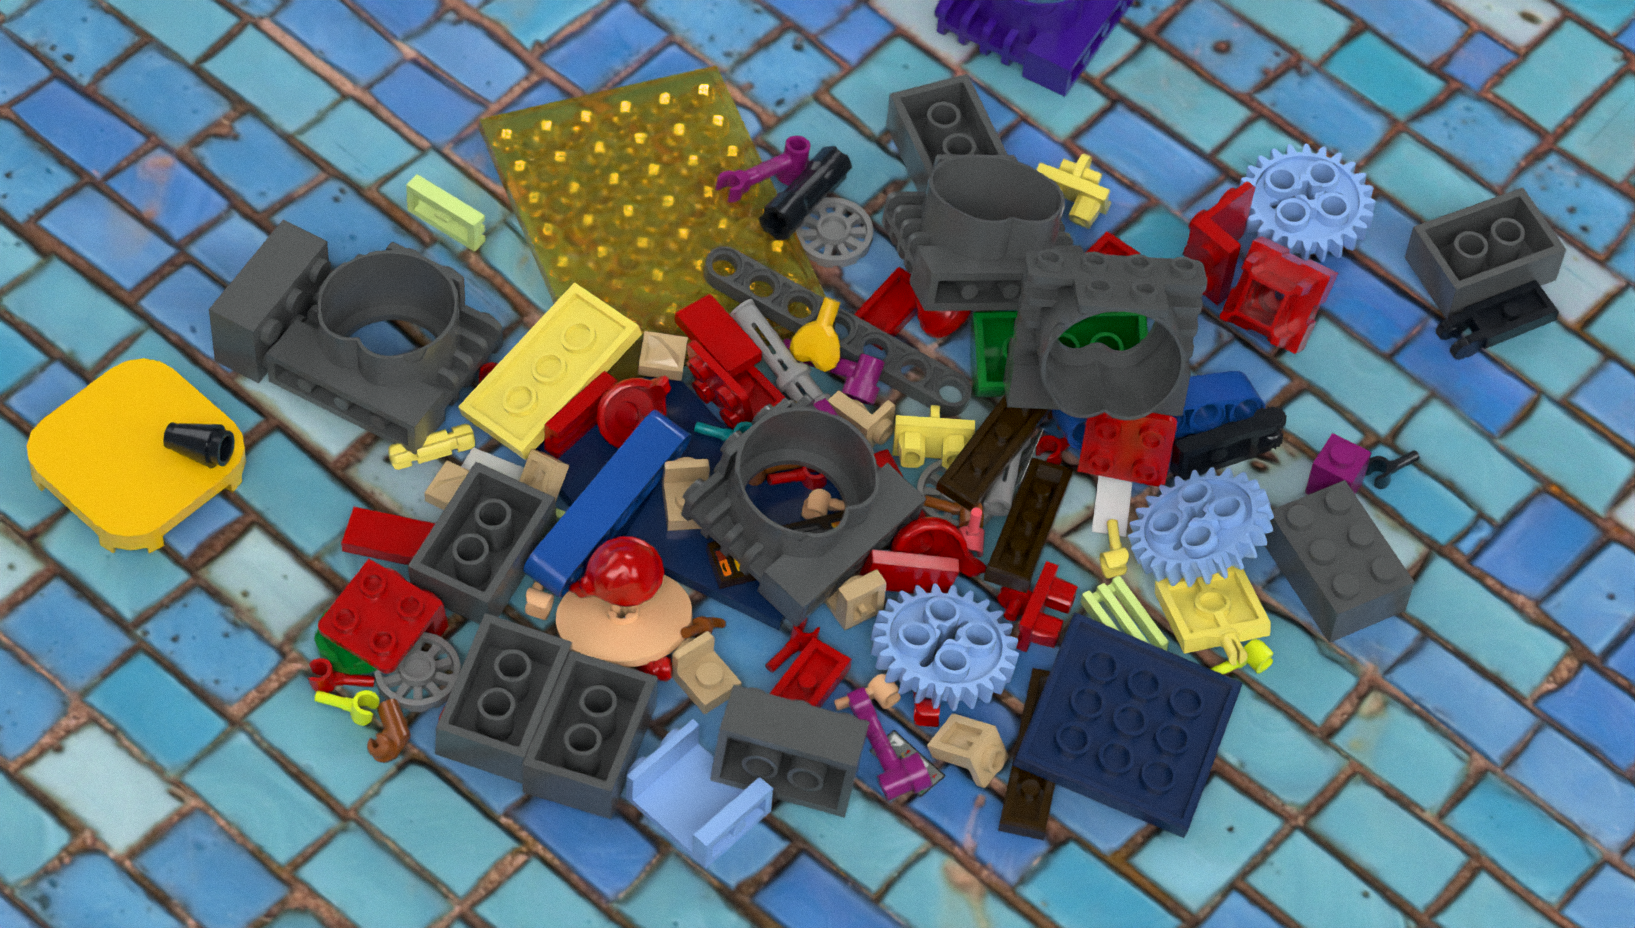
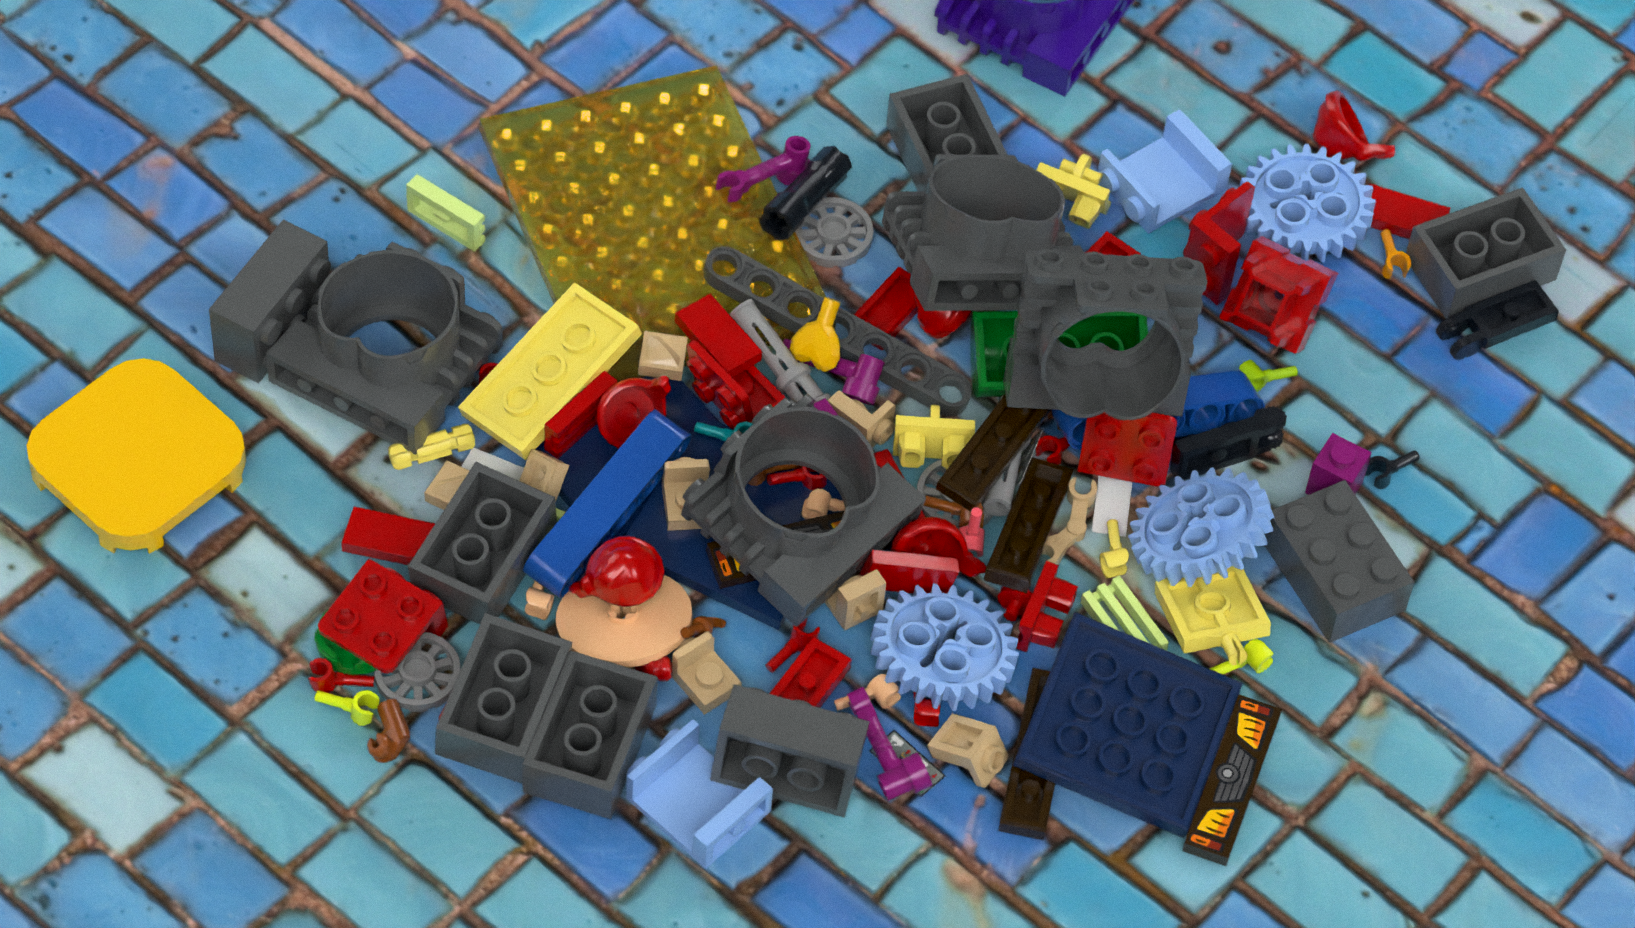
(200, 442): black cone -> none
(1076, 526): none -> tan piece
(1167, 174): none -> light blue panel
(1232, 780): none -> tile
(1260, 378): none -> lime hand
(1342, 132): none -> red hat
(1393, 256): none -> light orange hand
(1401, 211): none -> red tile

